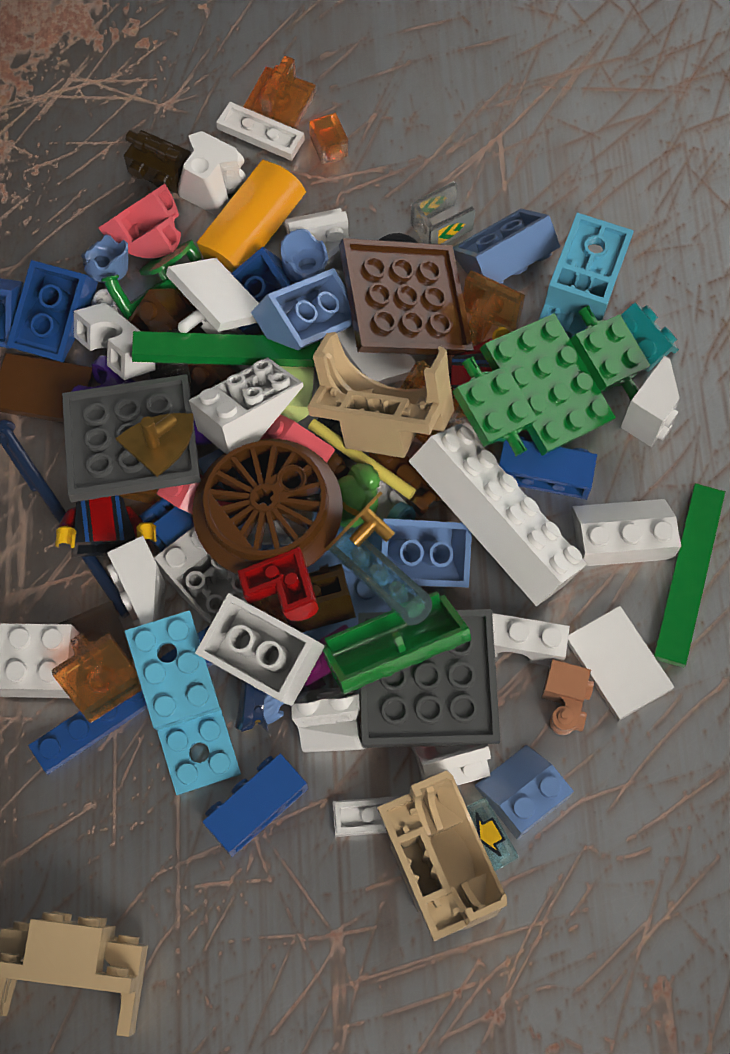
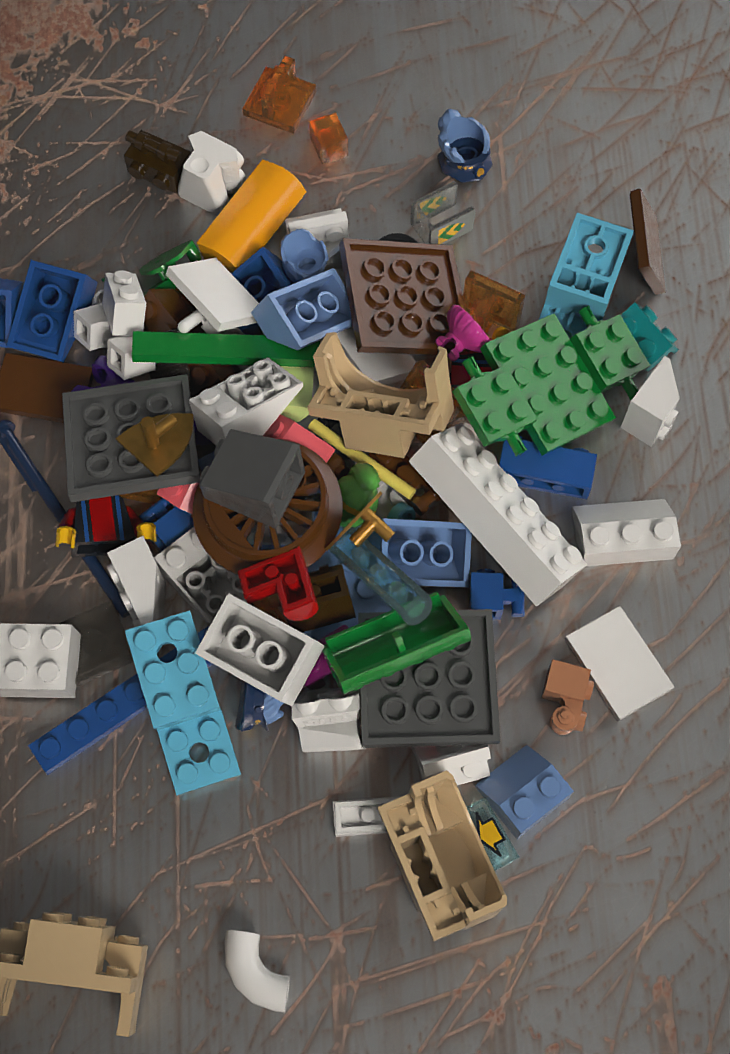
(97, 676): clear orange bracket -> none
(106, 259): medium blue hair -> none
(123, 303): none -> white brick
(147, 225): coral brick -> none
(250, 975): none -> white cylinder
(253, 475): none -> dark grey slope
(254, 804): blue brick -> none
(260, 131): white plate -> none
(462, 332): none -> dark pink hair
(463, 147): none -> piece
(487, 592): none -> blue brick
(508, 245): medium blue slope -> none
(529, 637): white arch -> none
(647, 242): none -> tile
(689, 576): green tile -> none

